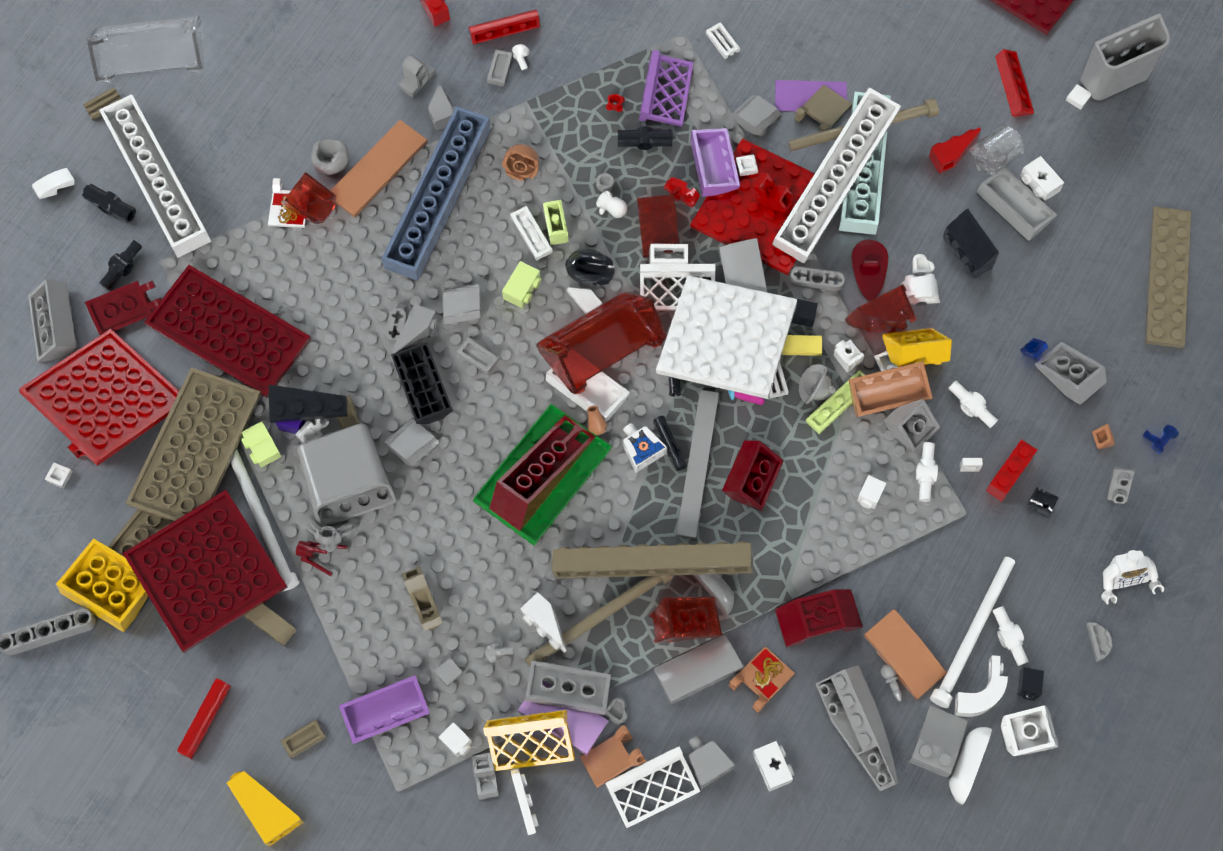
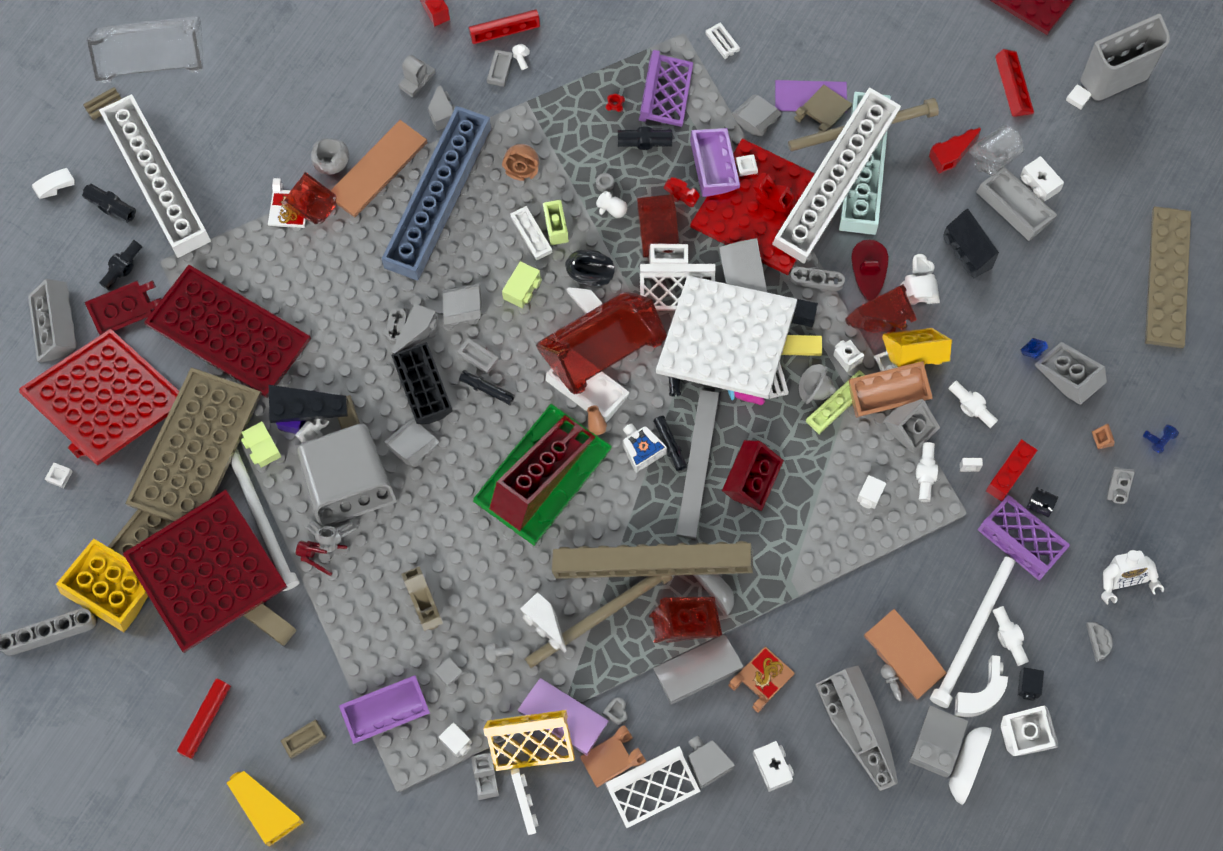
(479, 383): none -> black pin
(558, 696): light grey plate -> none
(818, 616): dark red slope -> none
(1027, 559): none -> medium lavender fence

